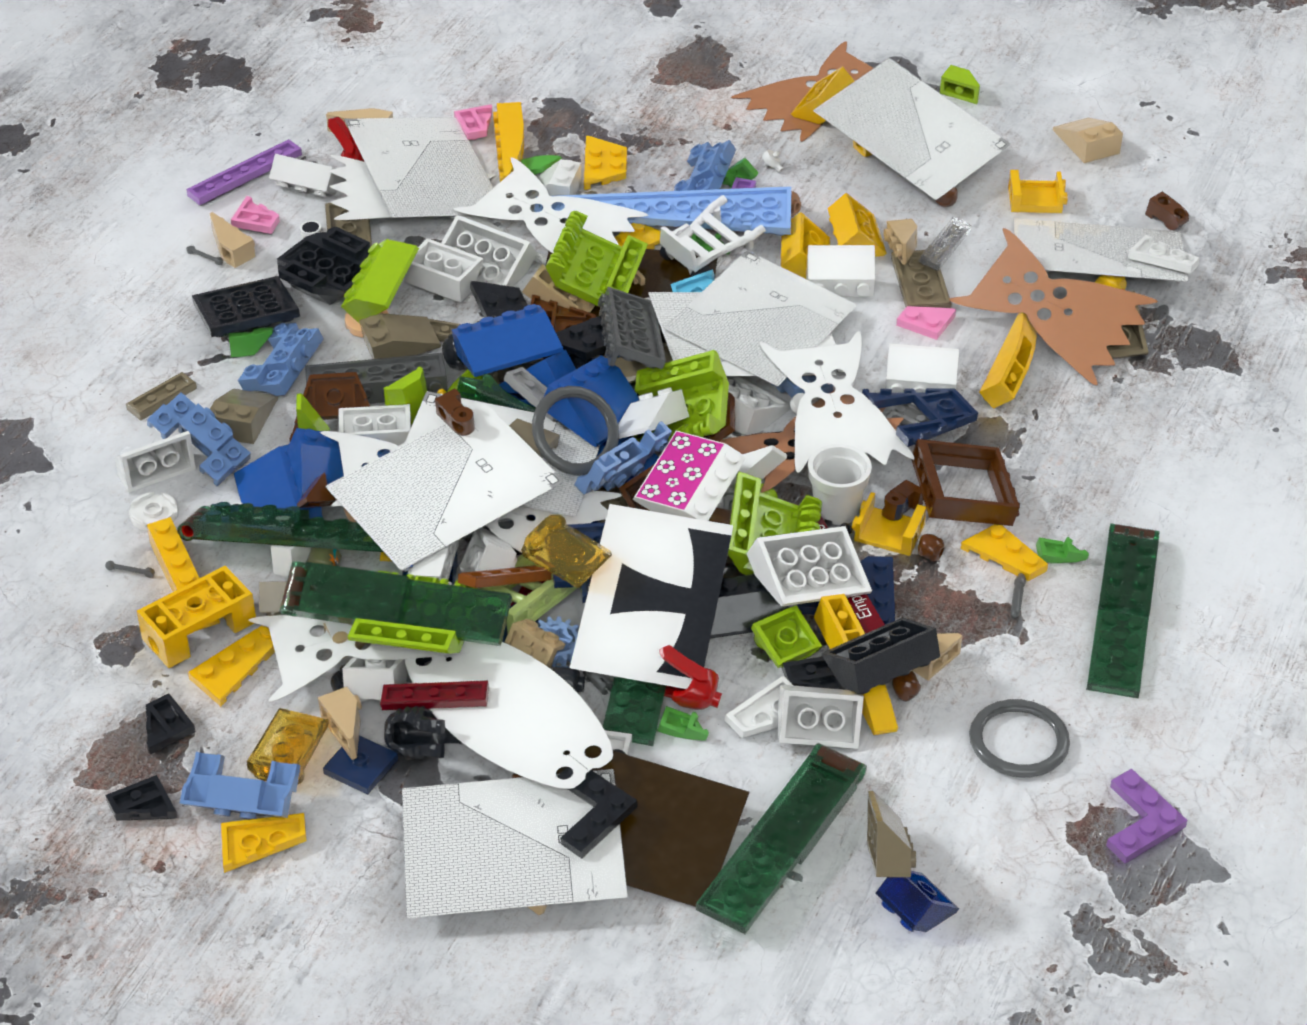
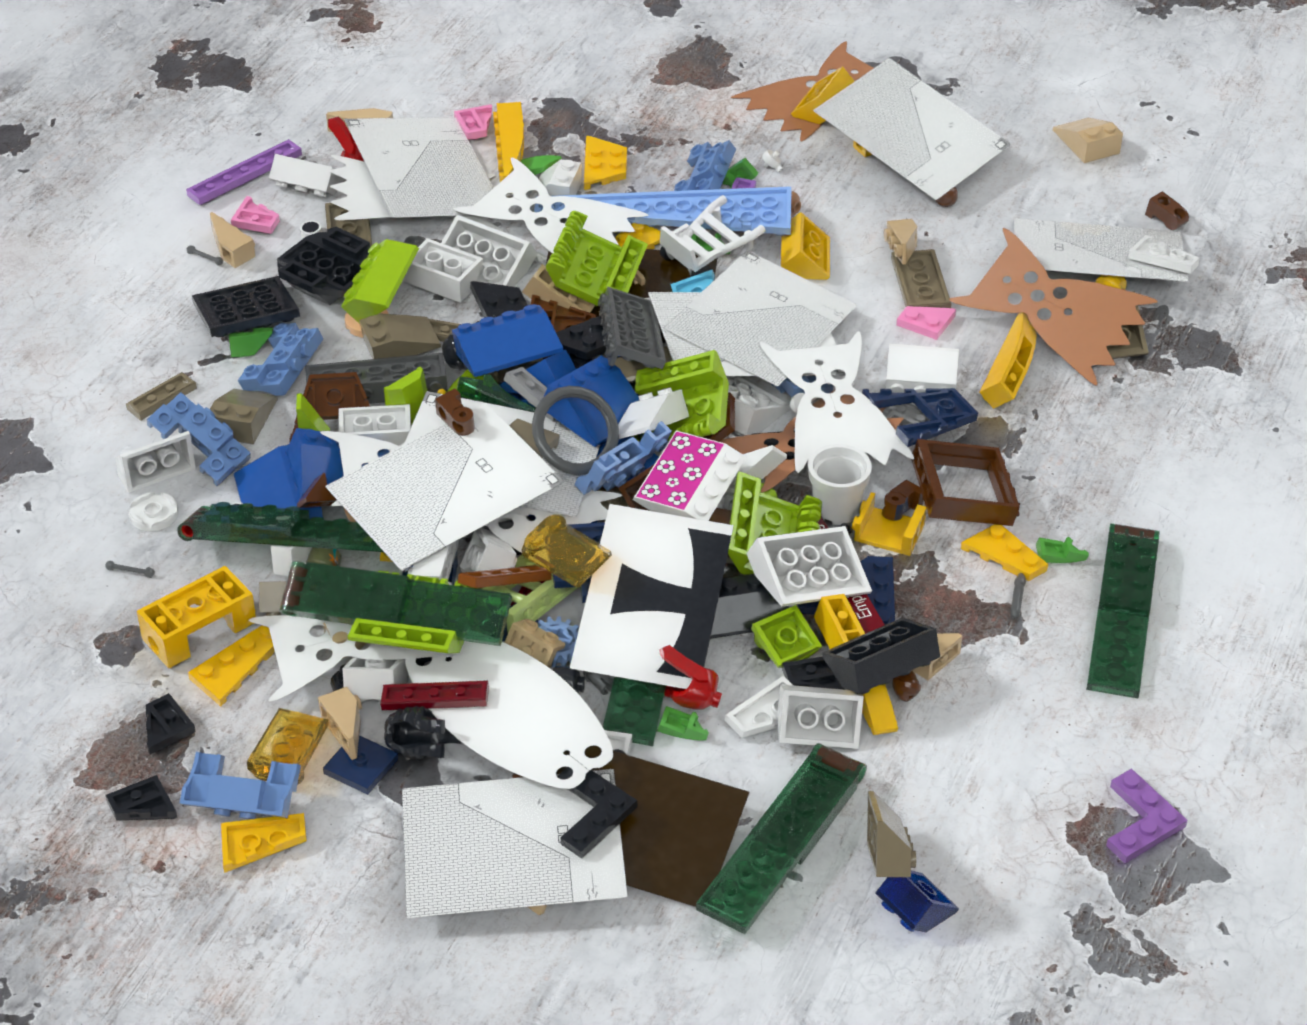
(172, 556): yellow slope -> none
(842, 269): white slope -> none
(855, 224): yellow slope -> none
(931, 547): reddish brown piece -> none
(945, 243): clear tile -> none
(960, 84): lime slope -> none
(1012, 769): dark grey wedge -> none
(1037, 195): yellow panel -> none

